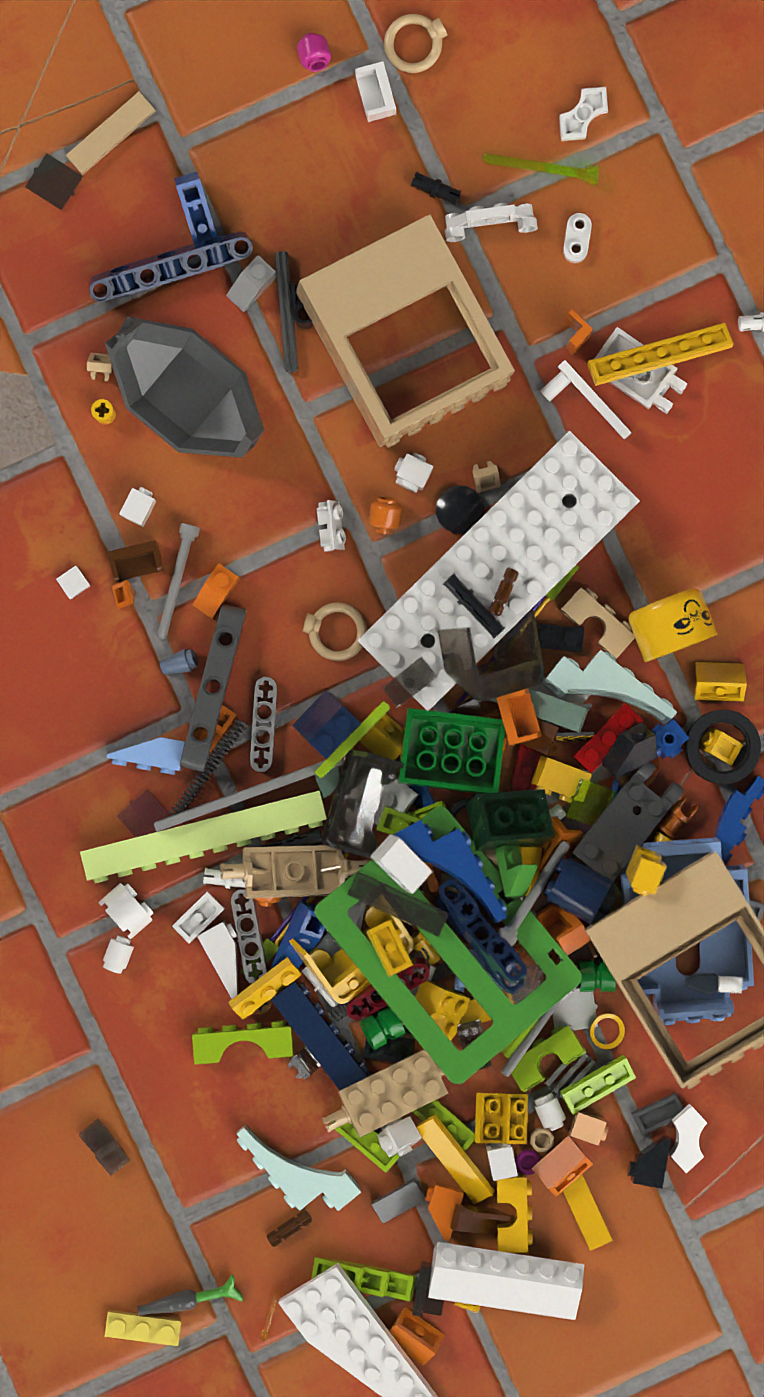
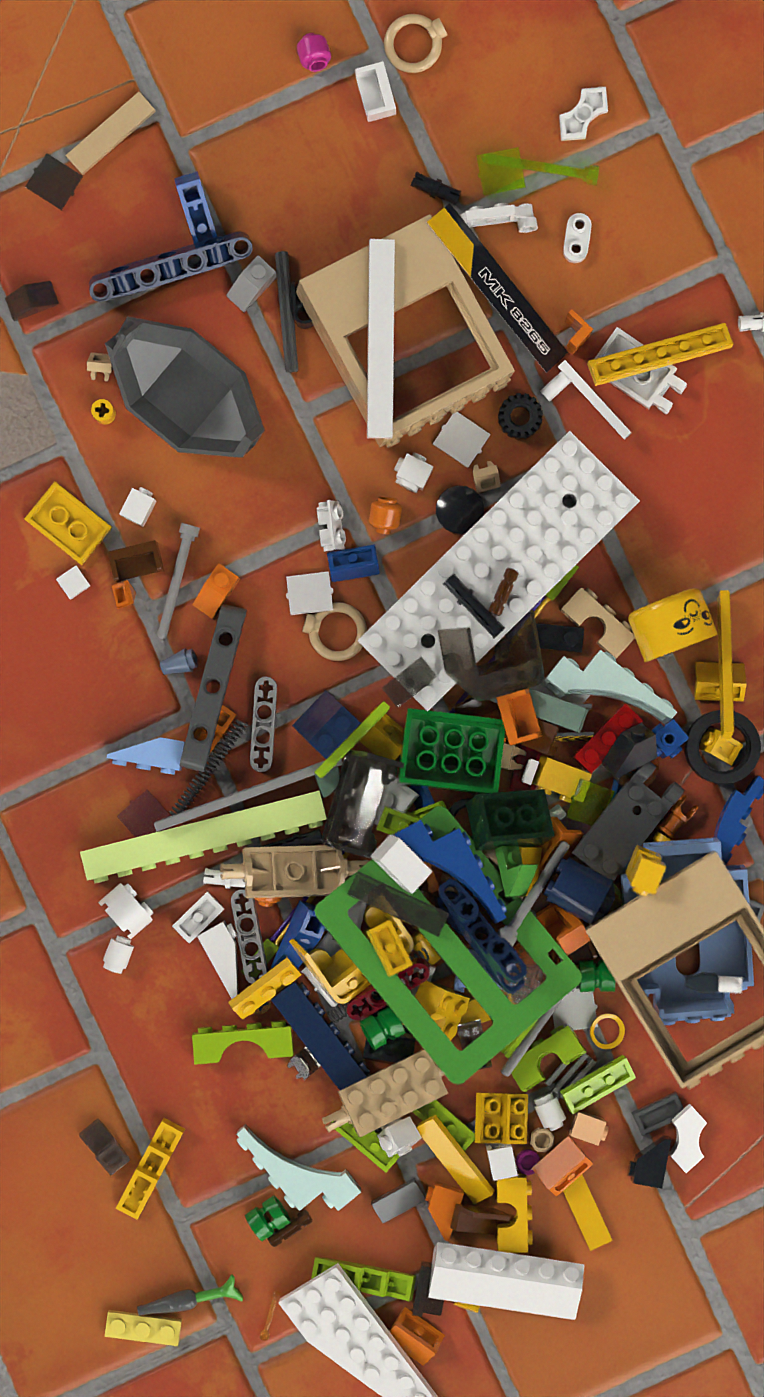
(31, 299): none -> clear smoke slope
(68, 523): none -> yellow tile
(150, 1168): none -> yellow slope
(260, 1222): none -> green wheel
(309, 593): none -> white piece
(353, 563): none -> blue slope
(380, 339): none -> white tile
(461, 439): none -> white piece
(497, 287): none -> black sticker
(501, 171): none -> clear neon green piece
(509, 753): none -> tan tile
(526, 402): none -> black tyre
(529, 771): none -> white tile
(725, 664): none -> yellow tile

